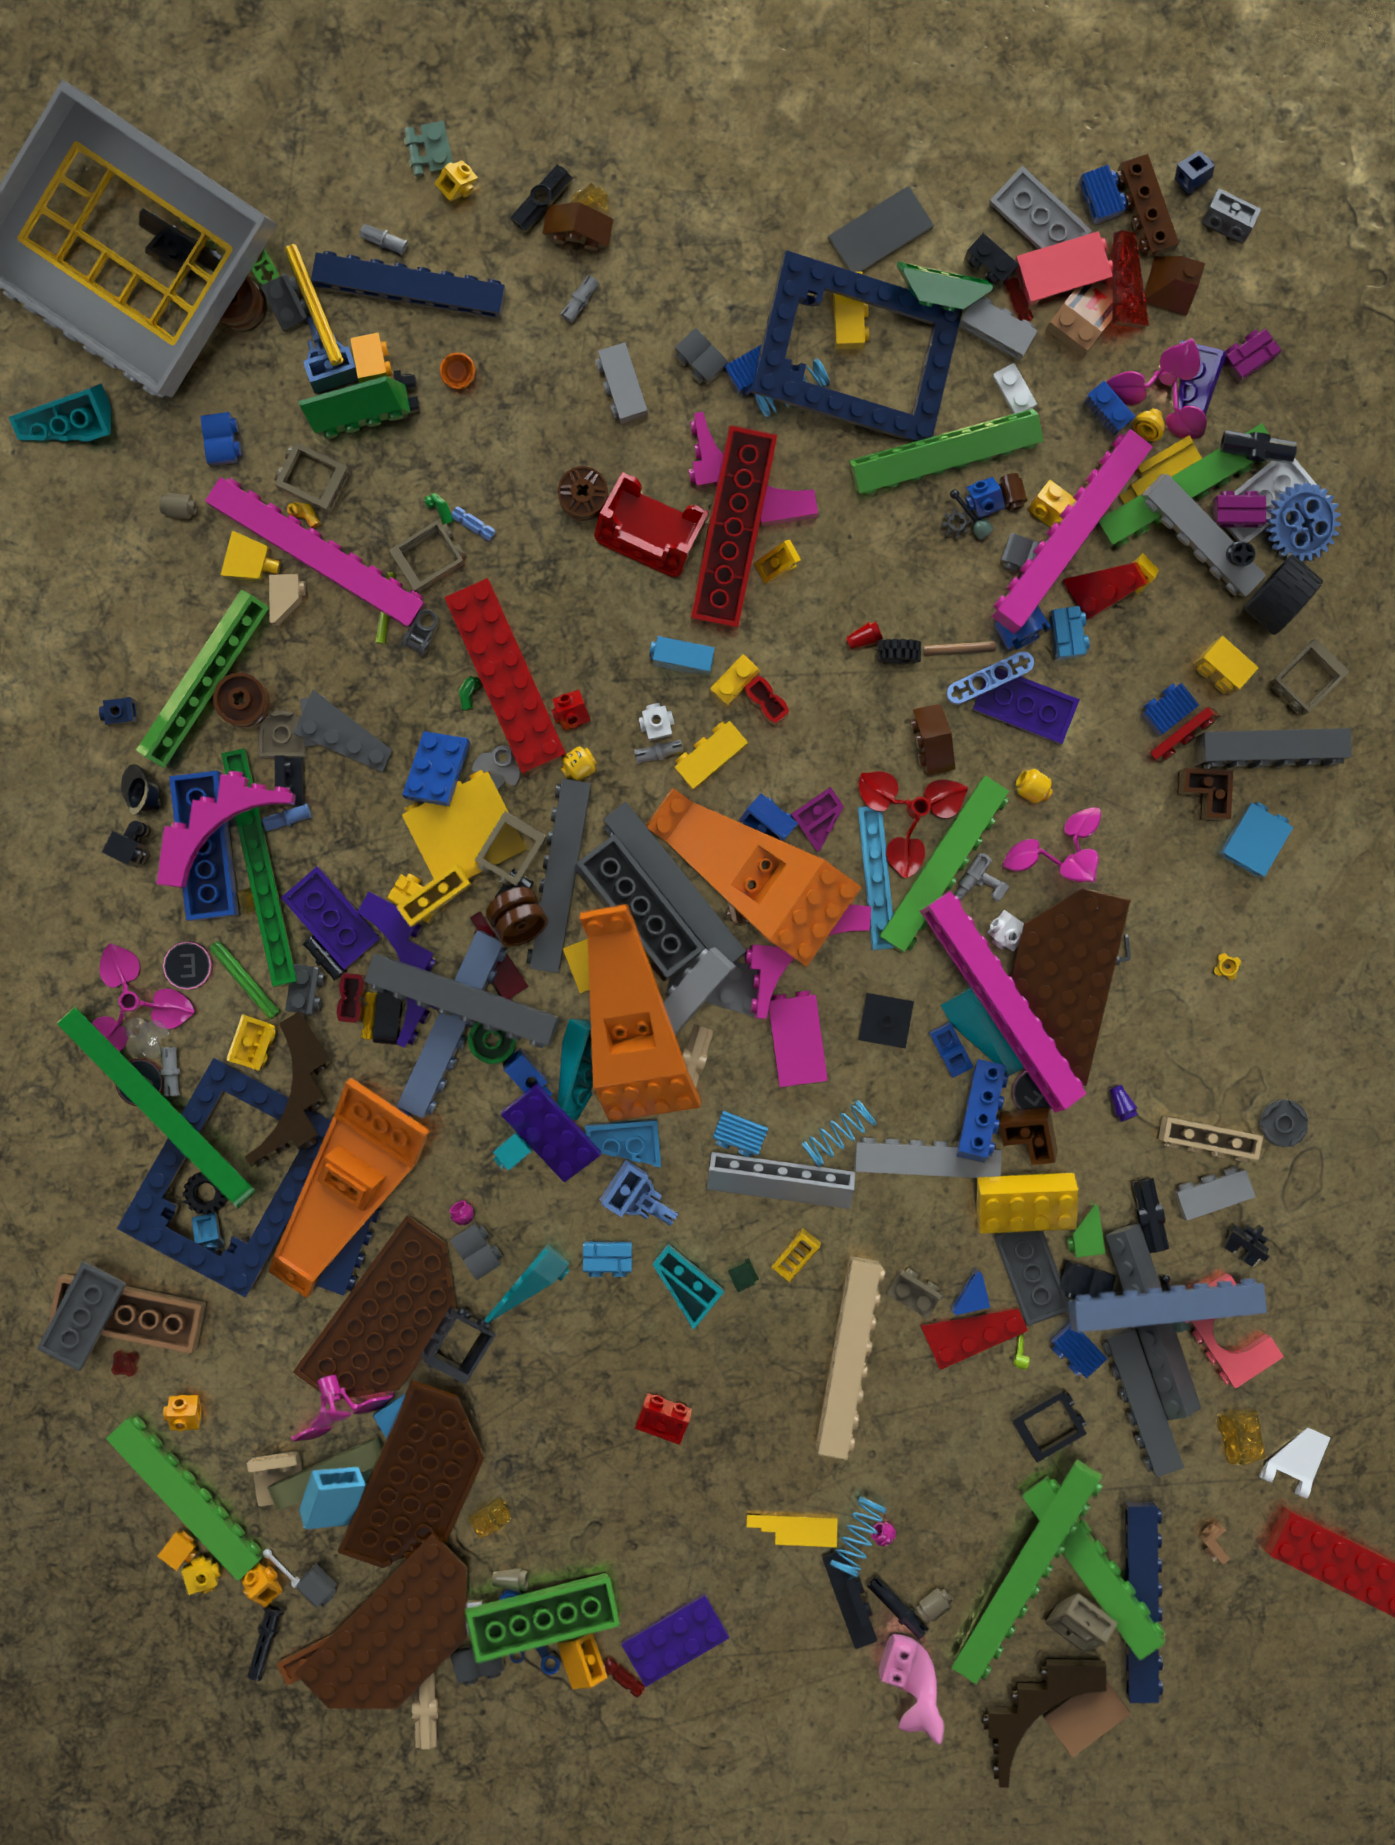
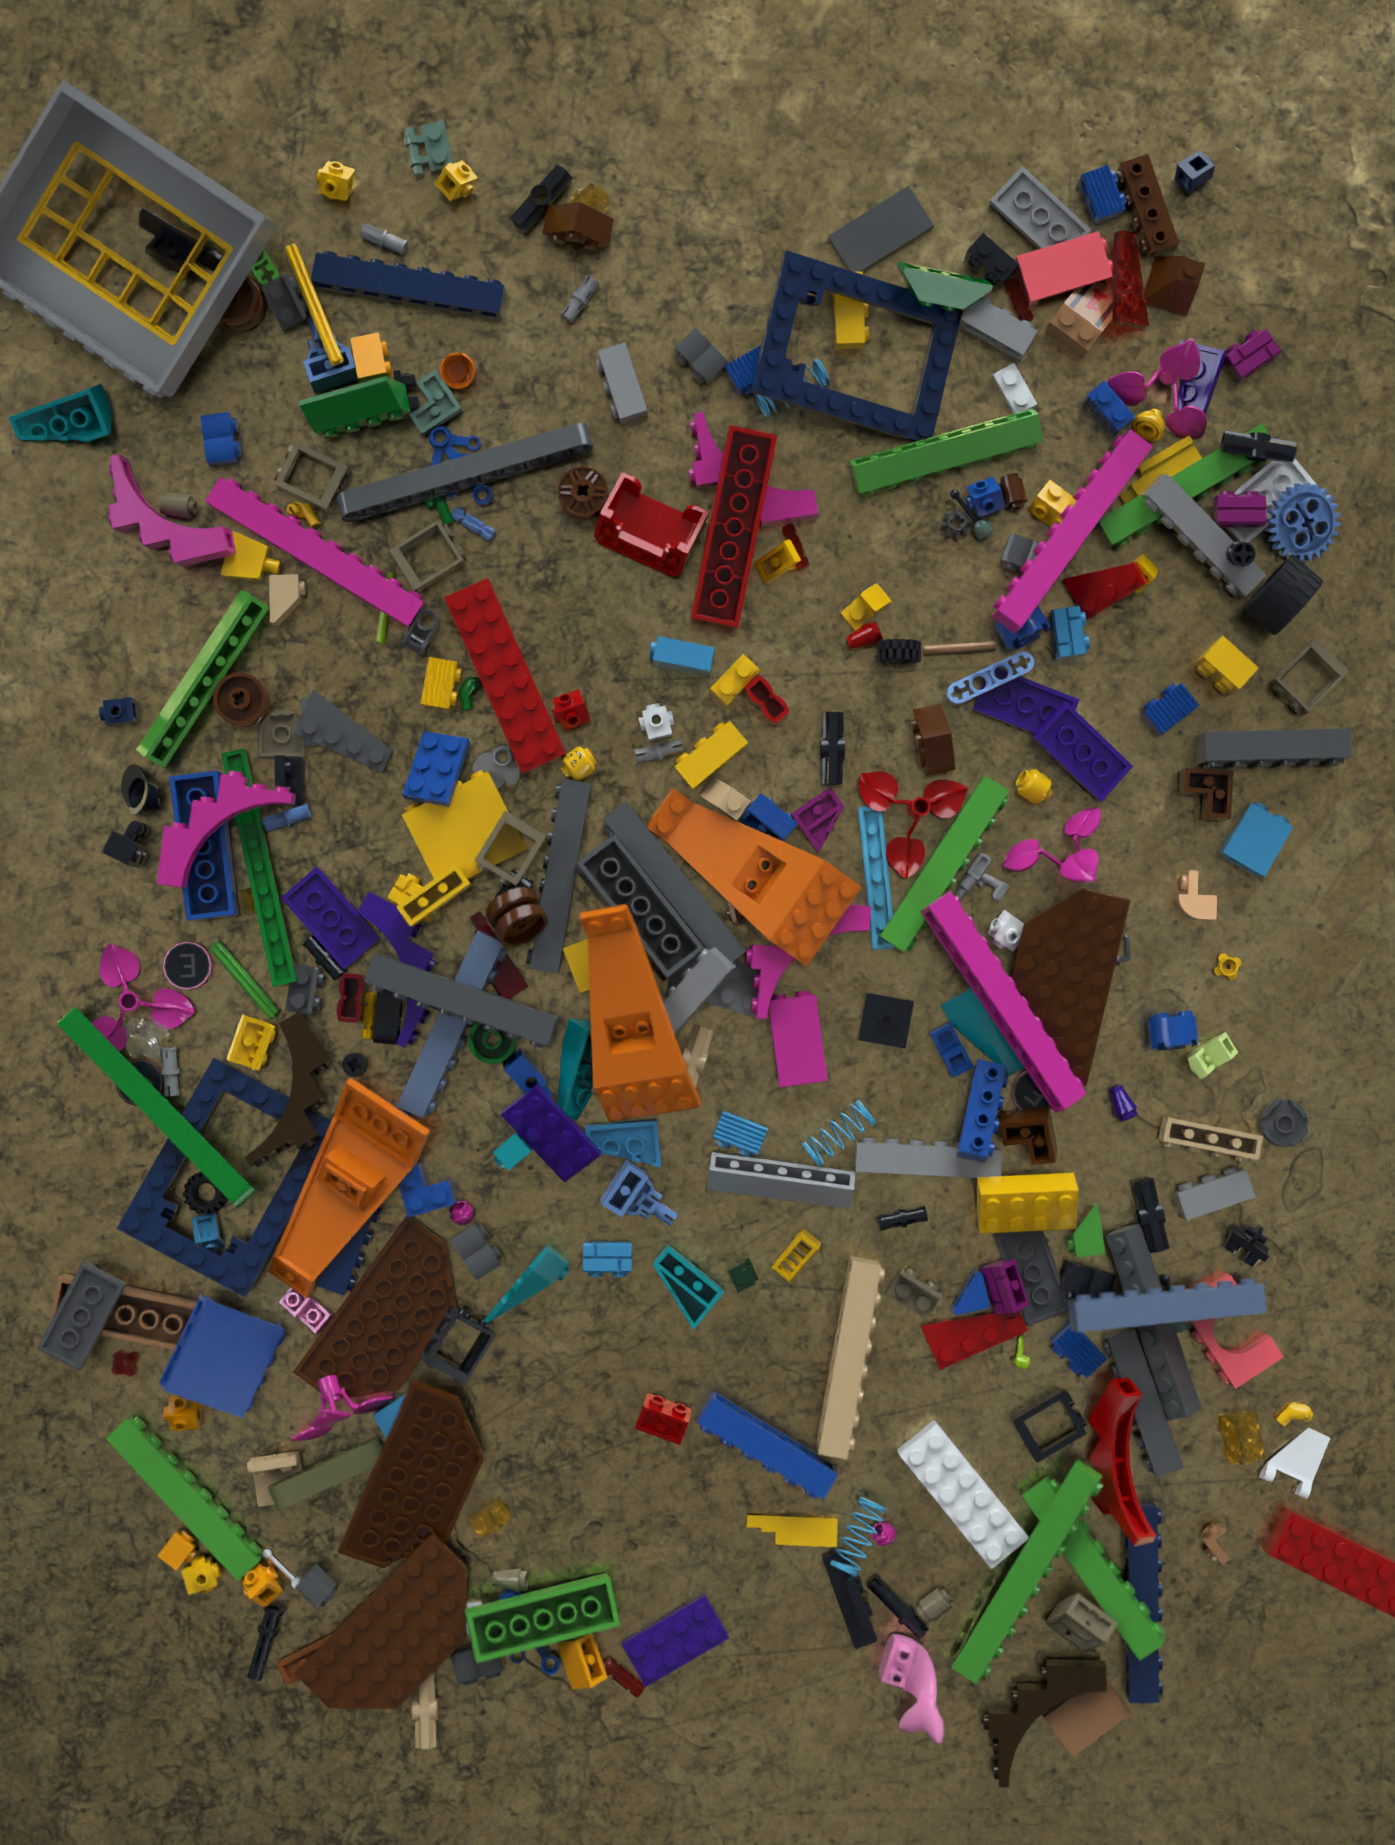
(134, 512): none -> dark pink arch
(221, 1357): none -> blue panel
(307, 1310): none -> bright pink slope
(331, 1497): medium azure brick -> none
(335, 180): none -> yellow brick
(358, 1065): none -> black wheel
(422, 1198): none -> blue brick
(440, 404): none -> sand green plate
(440, 684): none -> yellow brick
(447, 447): none -> blue plant
(464, 472): none -> dark grey beam
(724, 798): none -> tan slope
(767, 1445): none -> blue brick
(789, 532): none -> clear red axle
(832, 748): none -> black piece
(865, 606): none -> yellow slope
(902, 1218): none -> black pin
(962, 1494): none -> white brick
(1005, 1286): none -> magenta brick
(1082, 751): none -> dark purple plate
(1111, 1458): none -> red arch
(1173, 1032): none -> blue brick
(1185, 734): red wing -> none
(1194, 905): none -> light nougat brick
(1211, 1055): none -> yellowish green brick
(1231, 215): dark grey bracket -> none
(1295, 1411): none -> yellow arm

